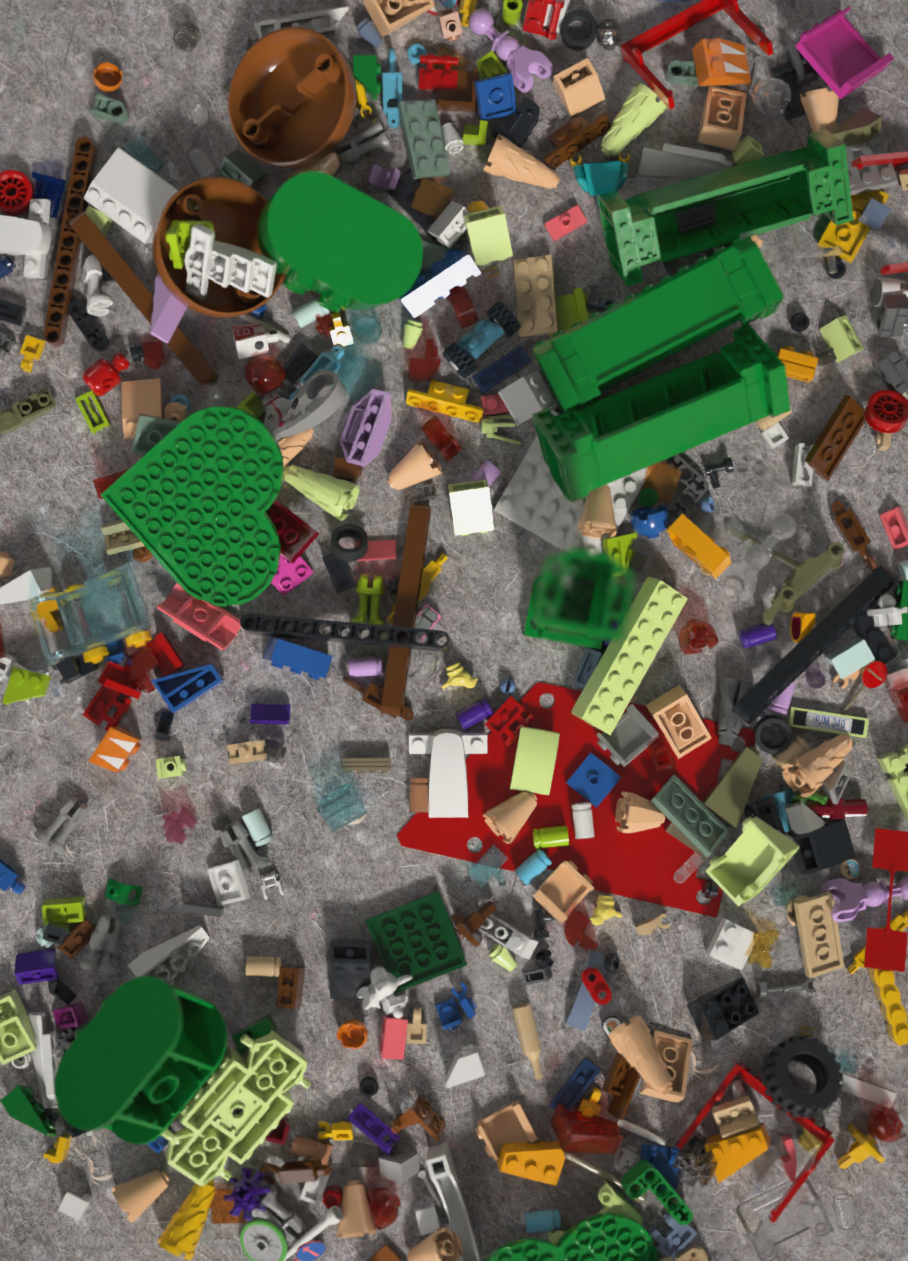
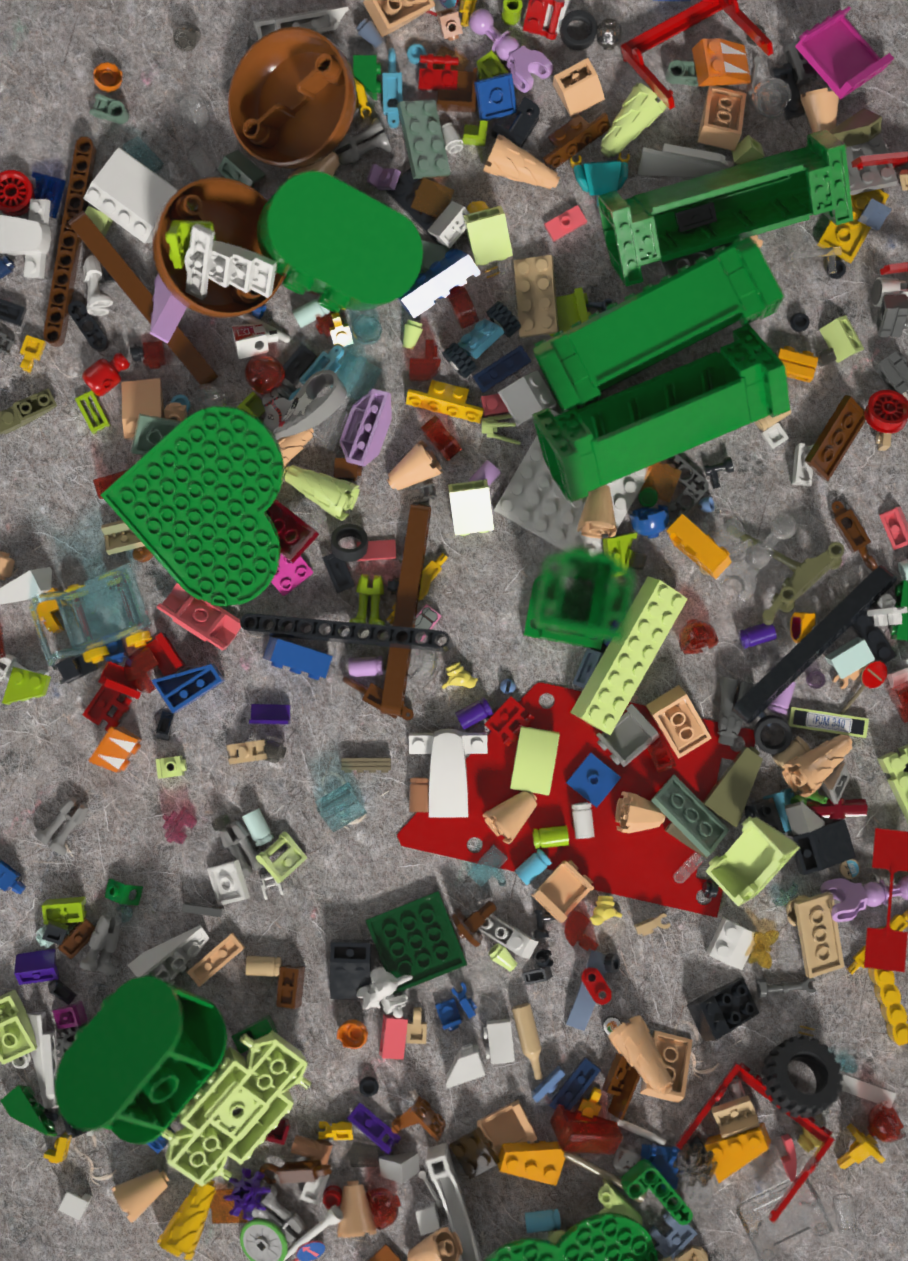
(215, 959): none -> light nougat plate
(286, 862): none -> yellowish green plate
(474, 1153): none -> dark brown plate
(500, 1041): none -> white brick
(549, 1084): none -> medium blue plate

